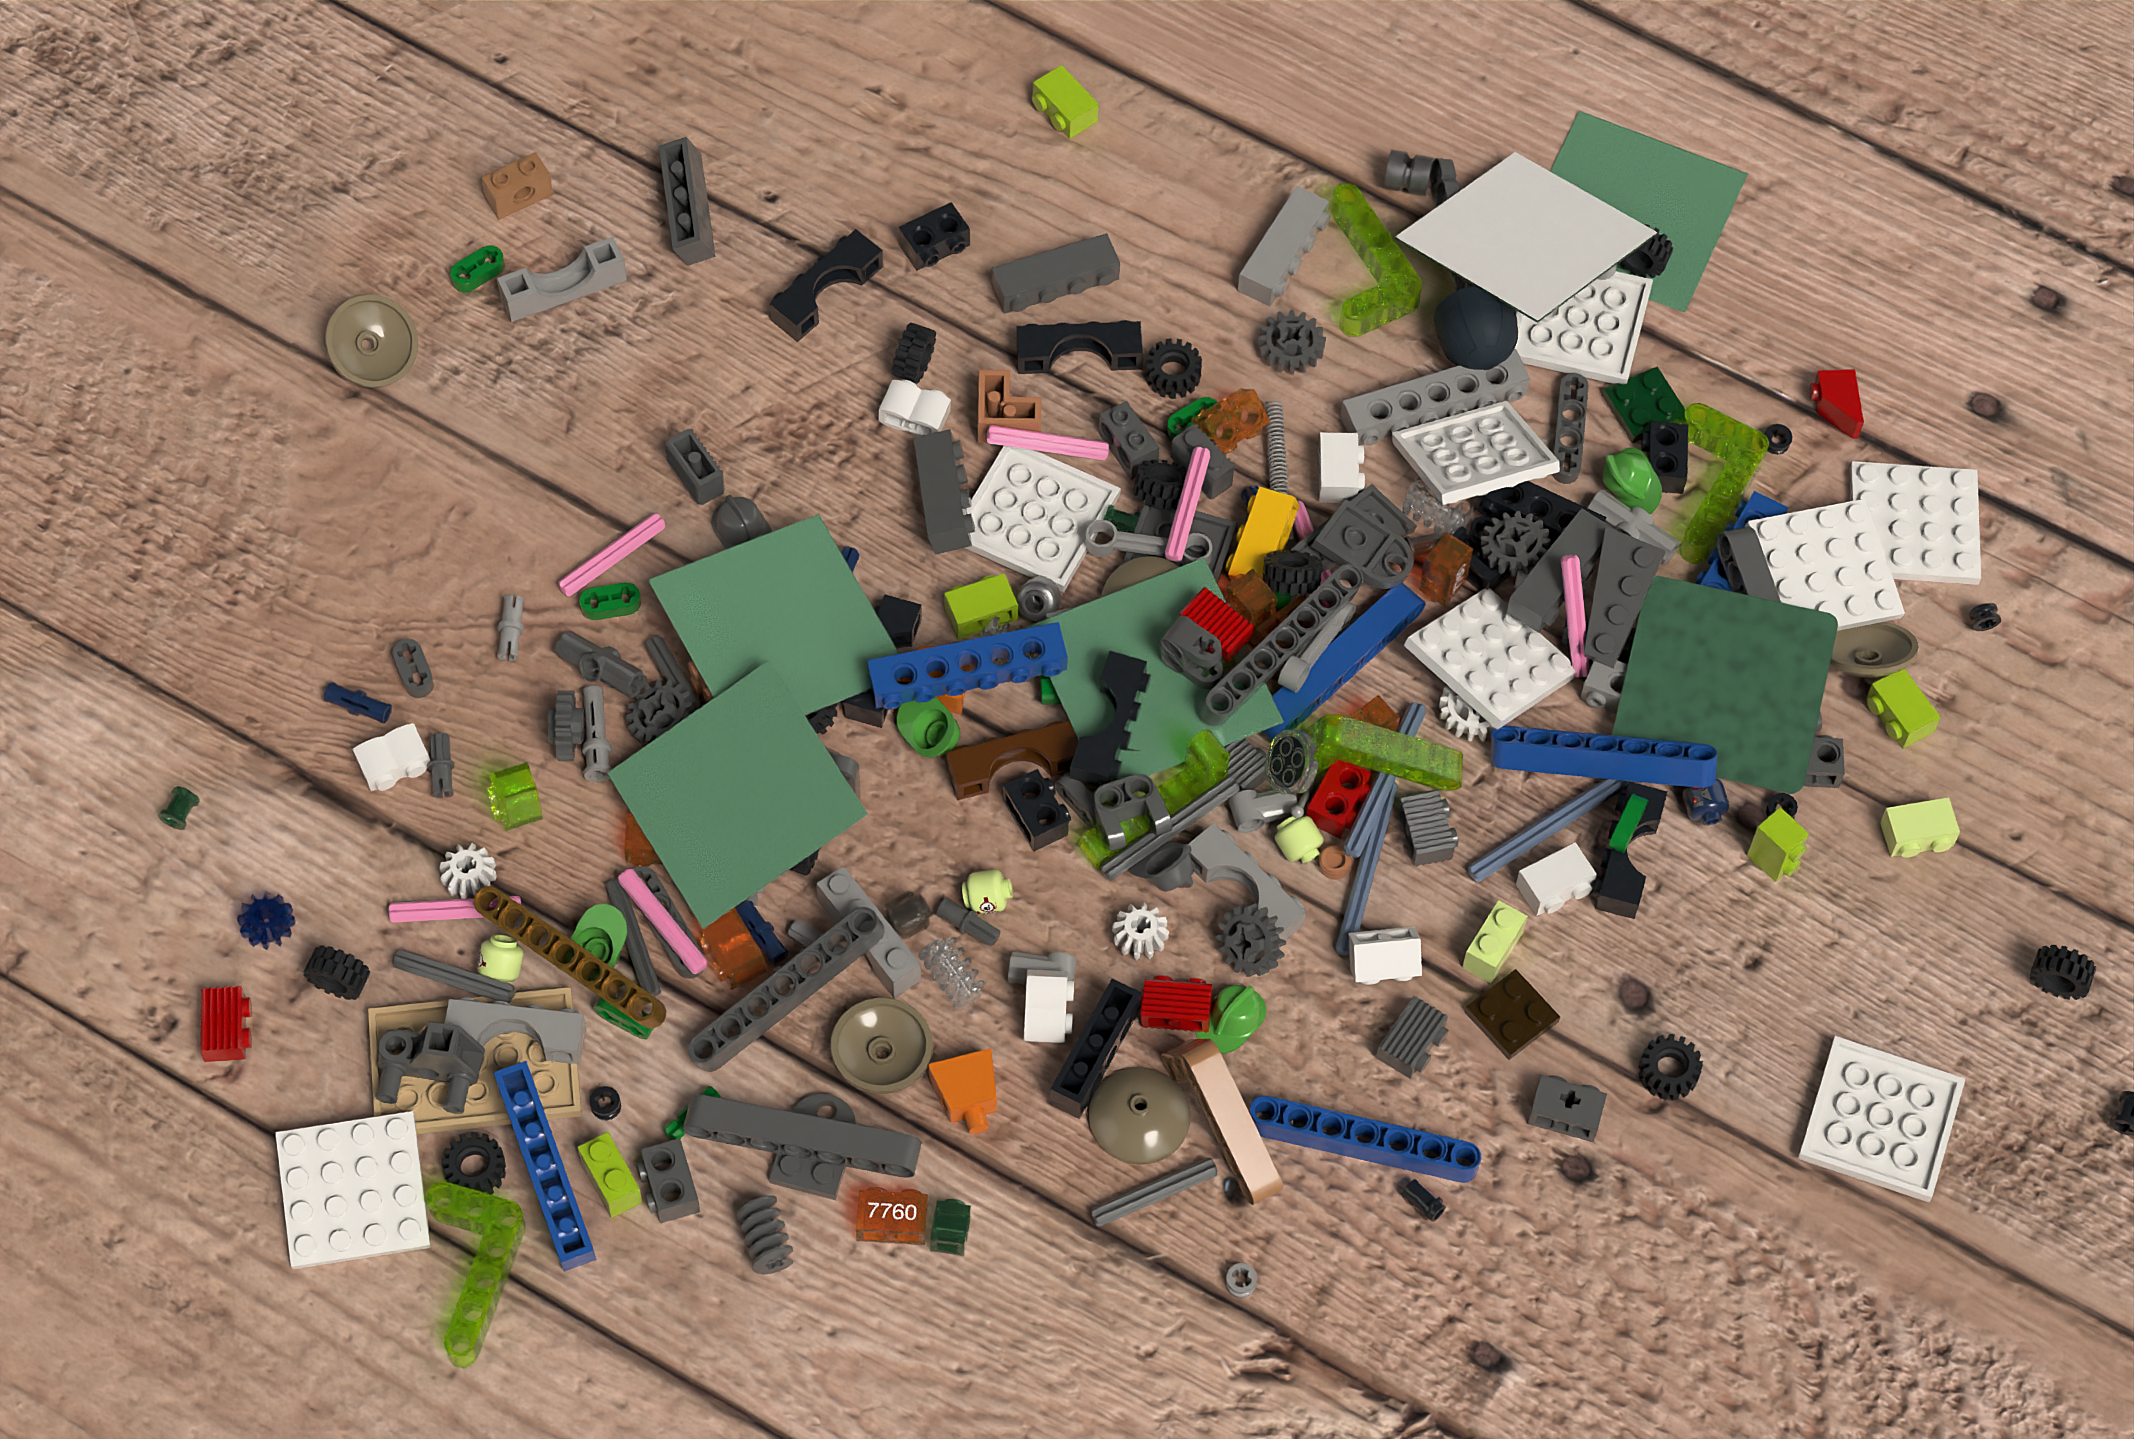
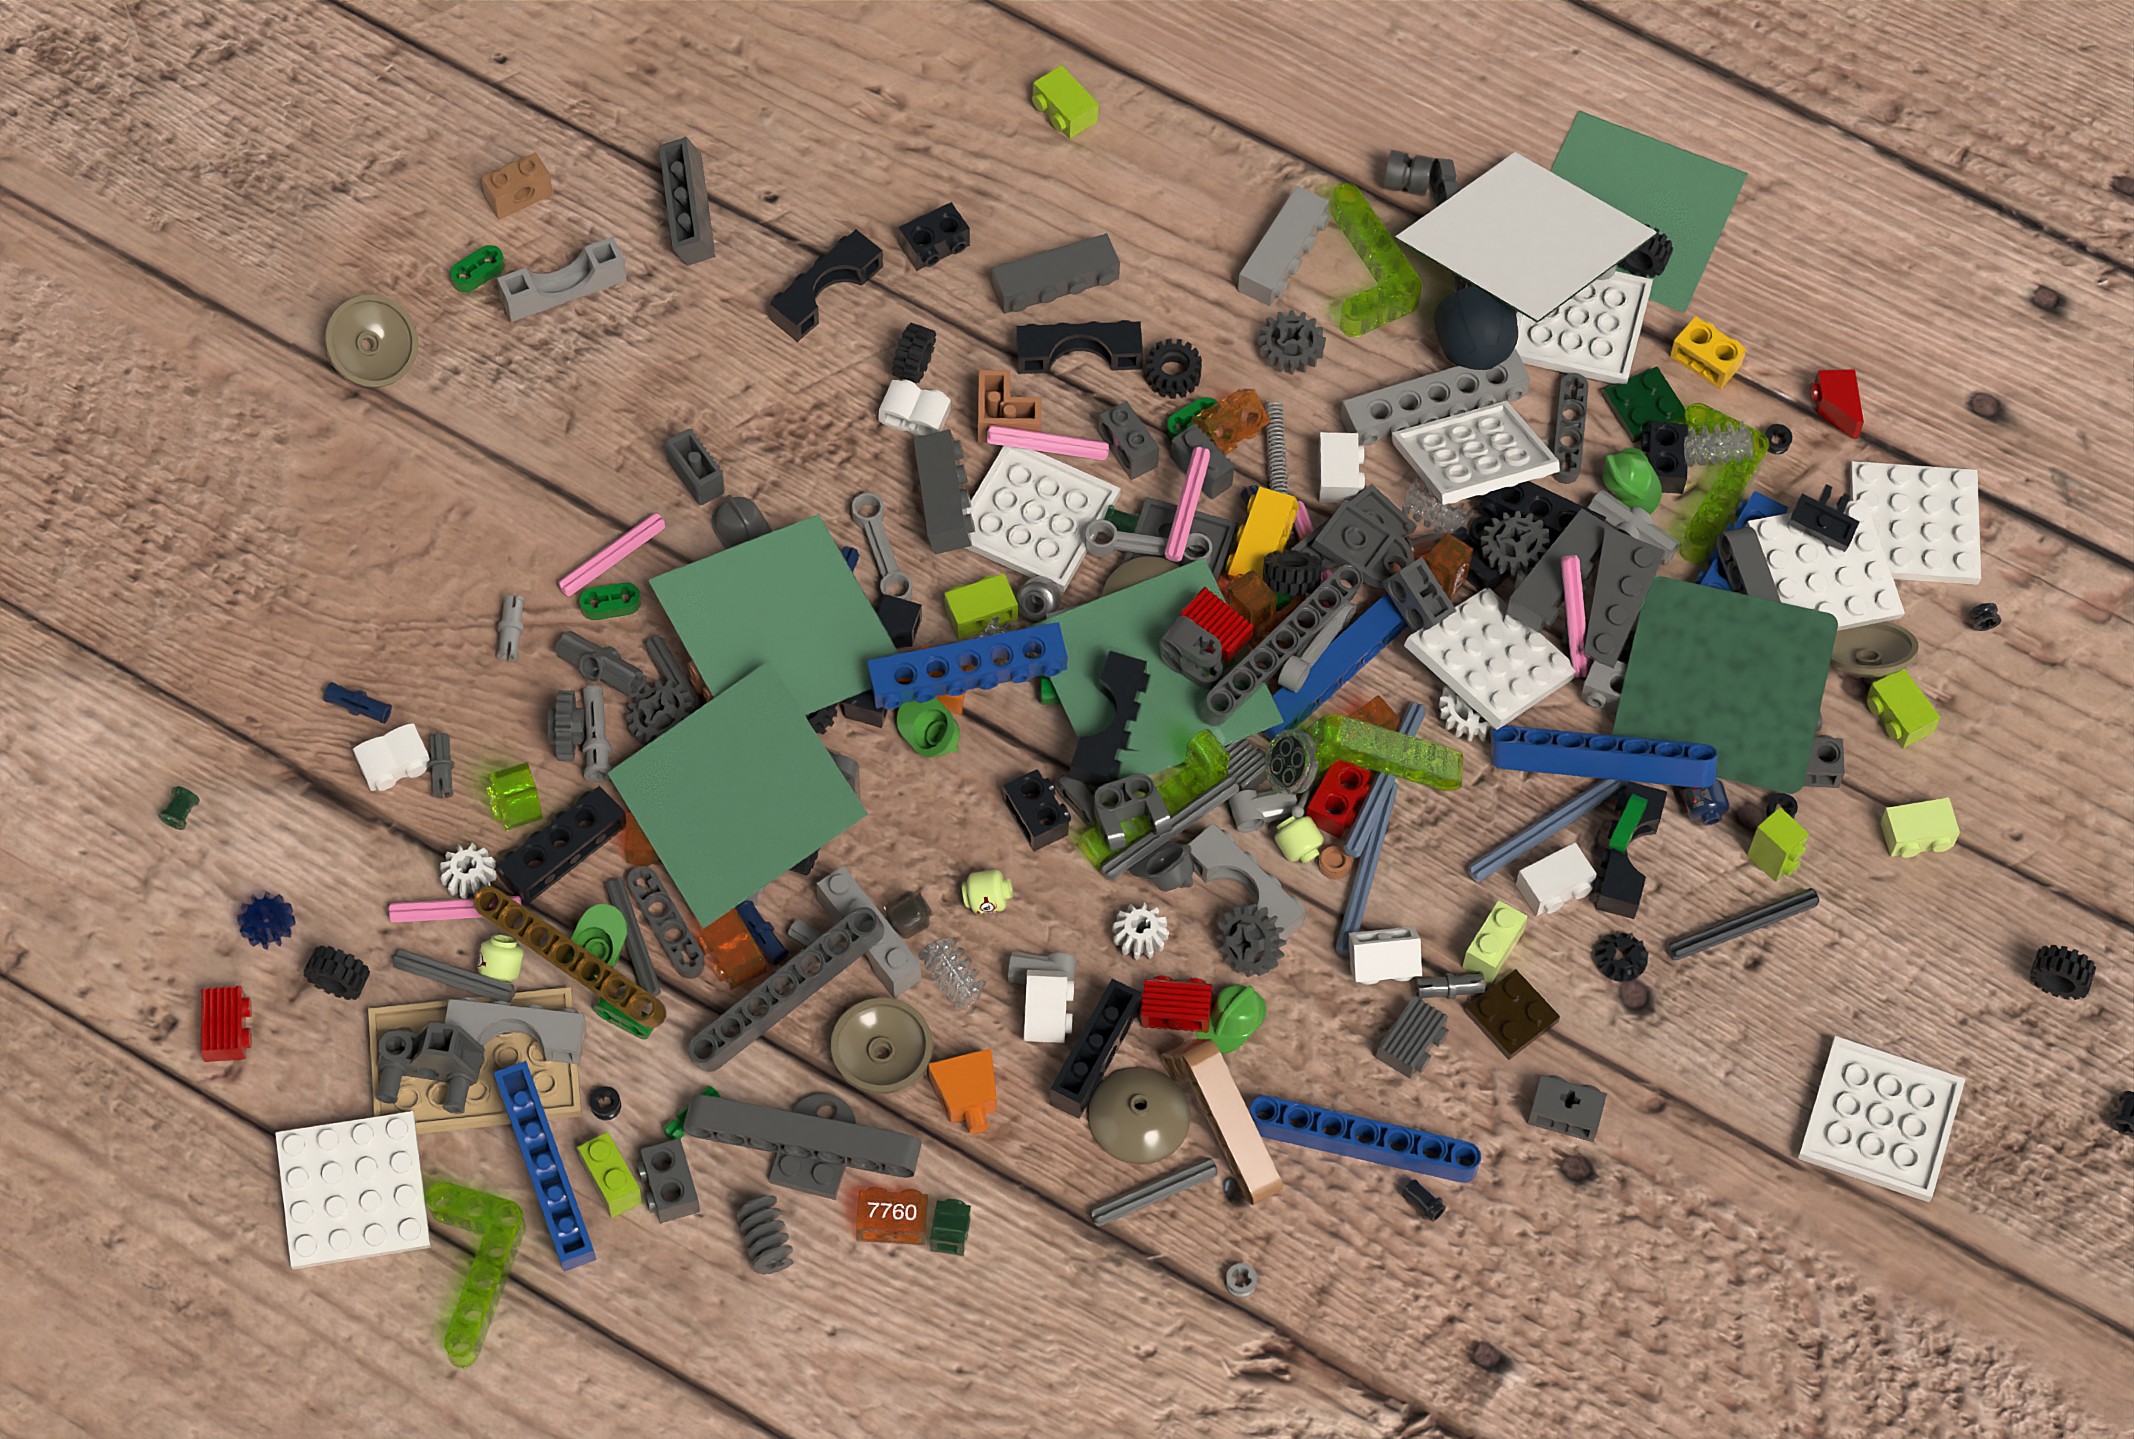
(407, 670): dark grey beam -> none
(474, 1146): black tyre -> none
(556, 861): none -> black brick
(662, 921): bright pink axle -> none
(880, 544): none -> light grey piece
(968, 922): dark grey axle -> none
(975, 765): reddish brown arch -> none
(1159, 484): black tyre -> none
(1419, 596): none -> dark grey brick
(1427, 827): dark grey brick -> none
(1450, 985): none -> dark grey pin
(1620, 969): none -> black gear
(1675, 1049): black tyre -> none
(1704, 357): none -> yellow brick
(1718, 444): none -> clear piece
(1743, 924): none -> black axle
(1823, 521): none -> black hinge

